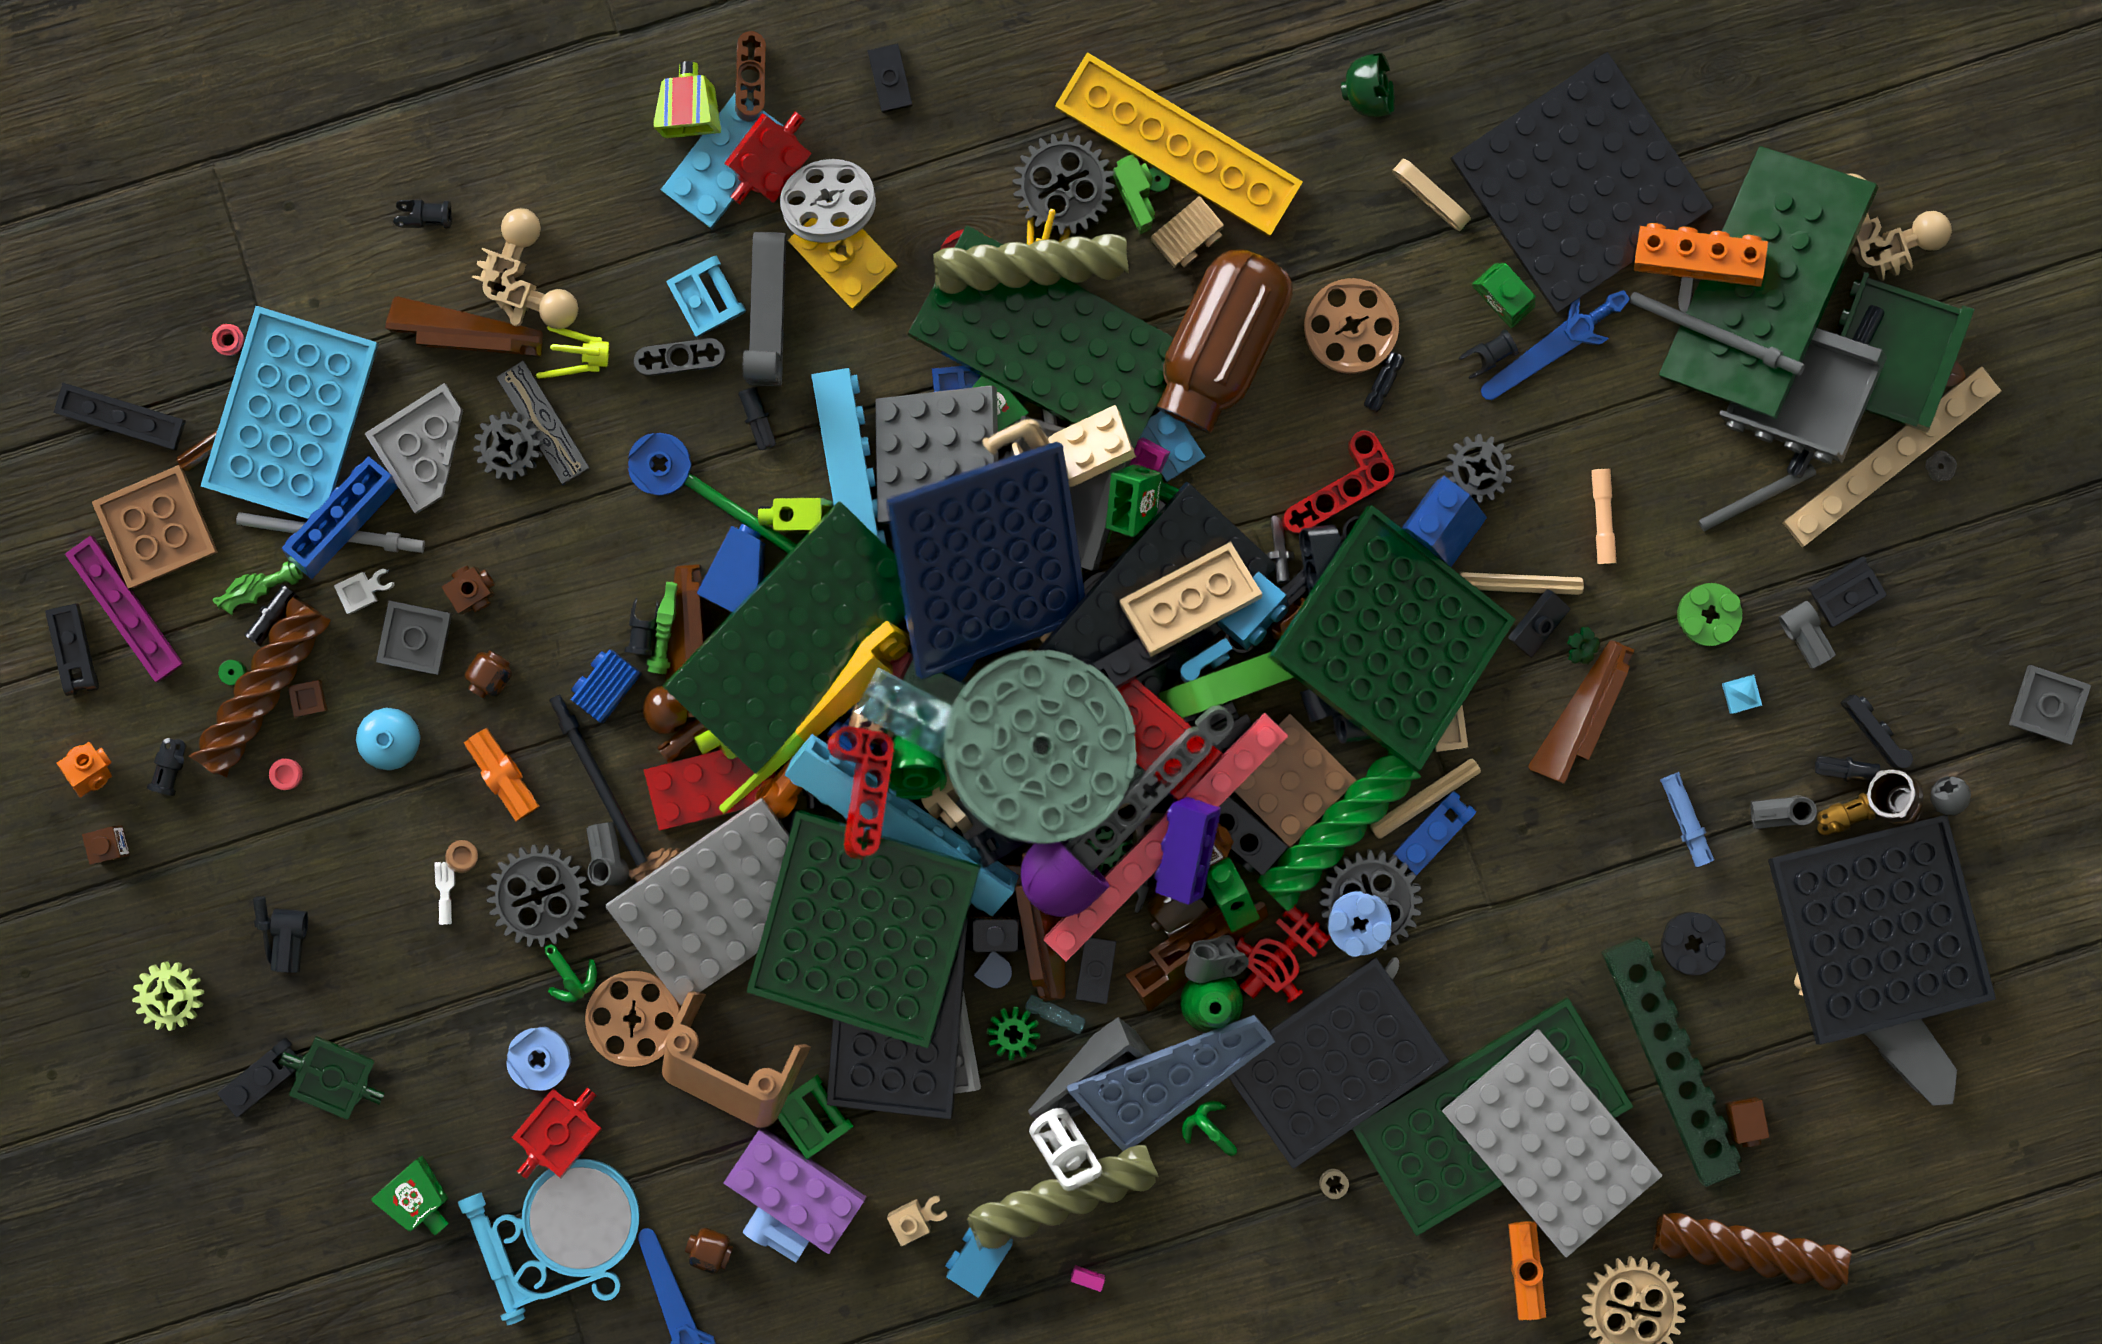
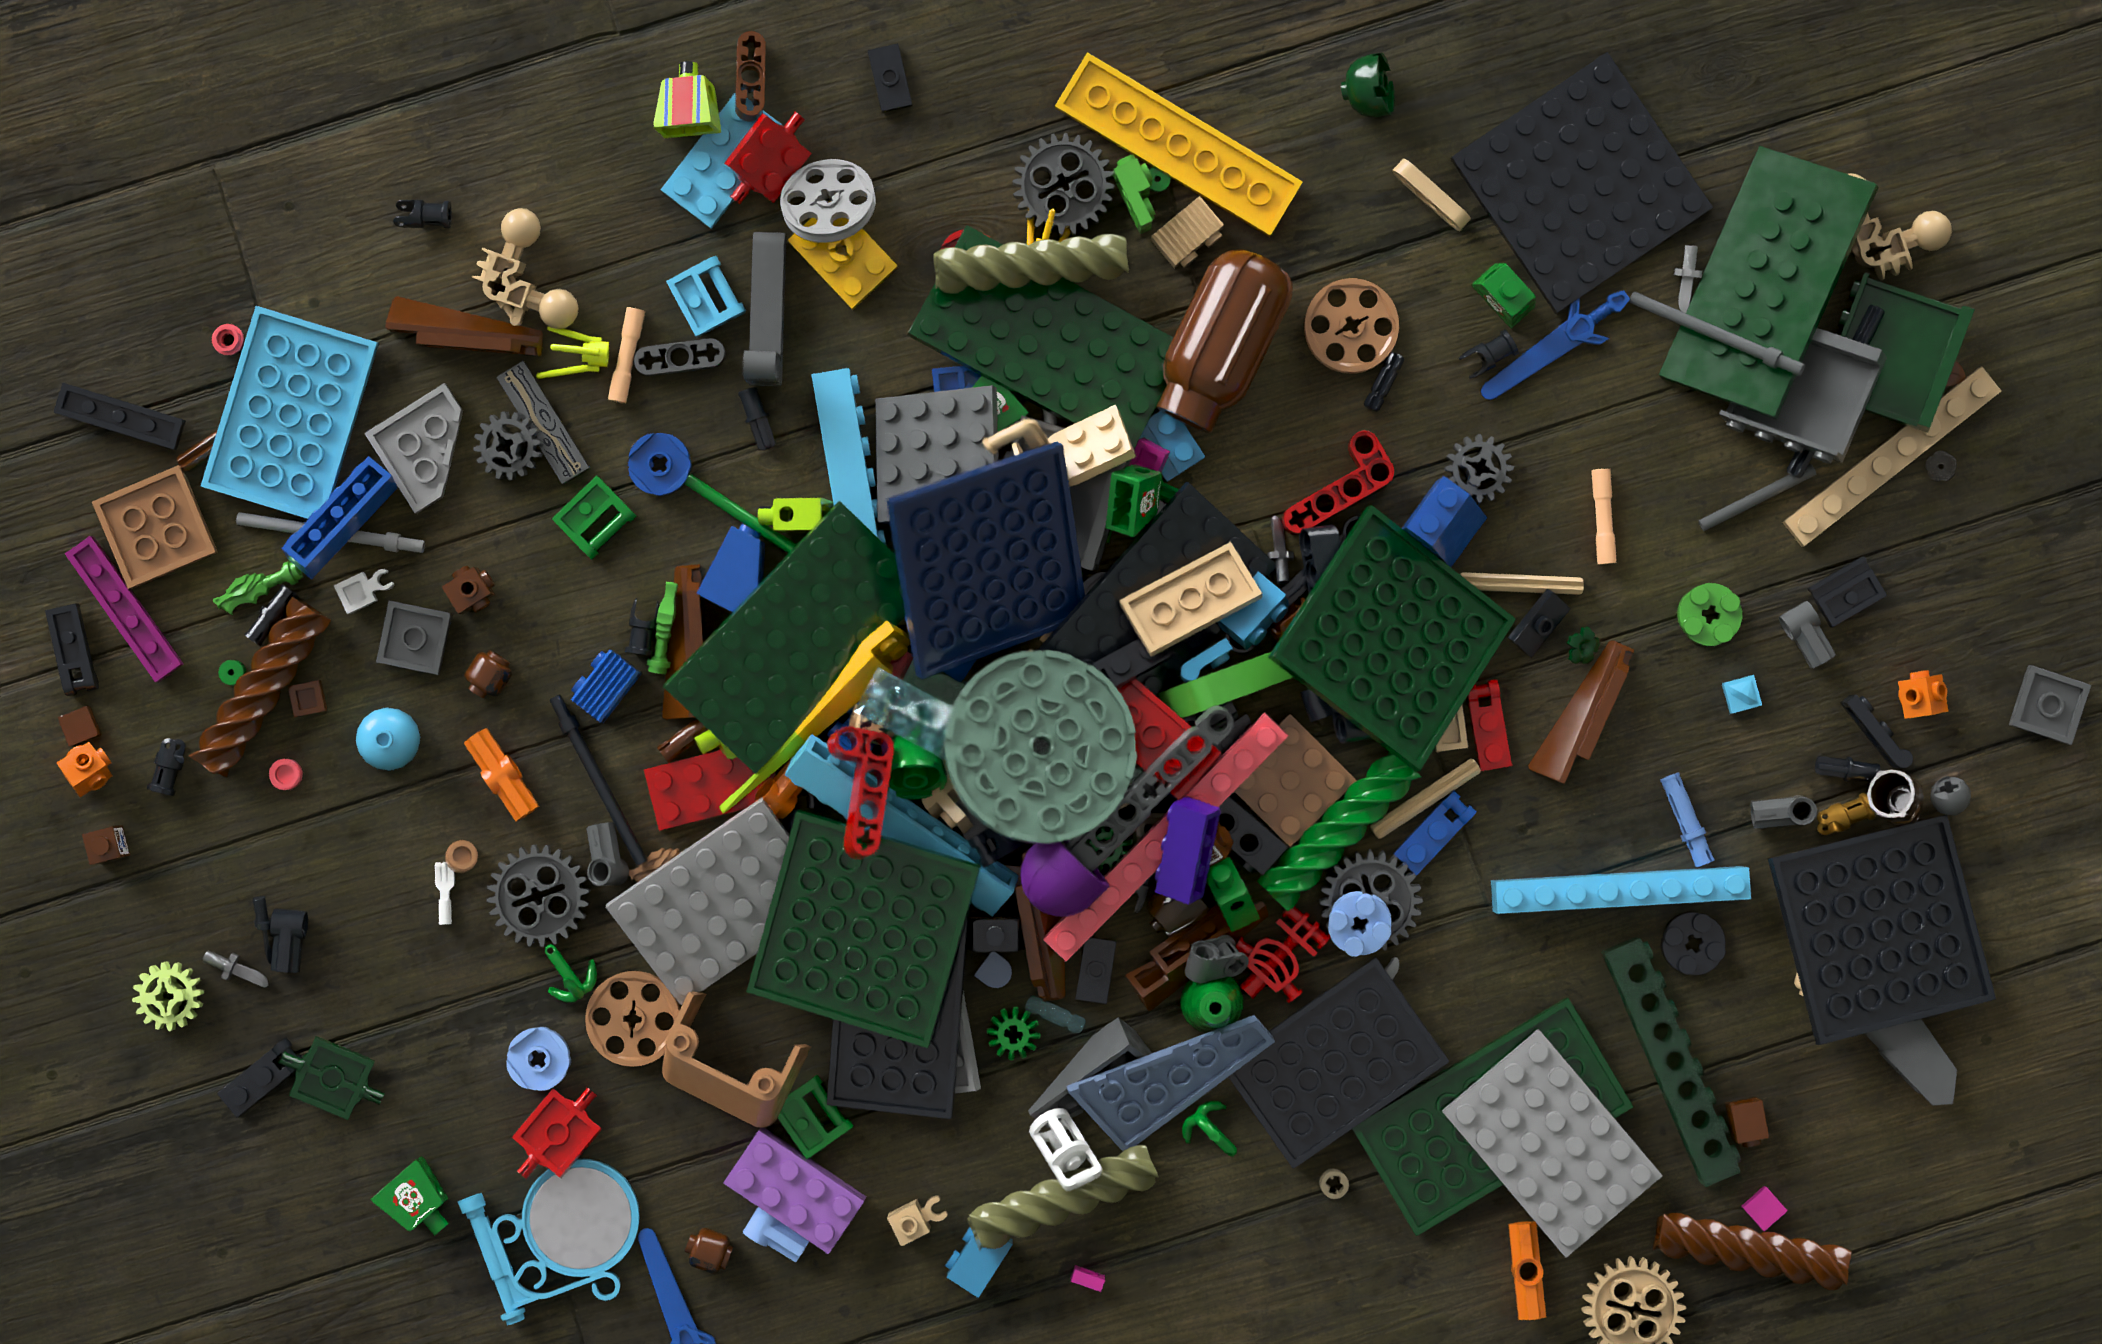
(79, 726): none -> reddish brown tile
(231, 967): none -> flat silver piece
(586, 509): none -> green plate
(630, 335): none -> light nougat piece
(663, 711): reddish brown hair -> none
(1489, 727): none -> red plate
(1620, 889): none -> medium azure brick
(1701, 255): orange brick -> none
(1764, 1208): none -> dark pink tile
(1923, 695): none -> orange brick

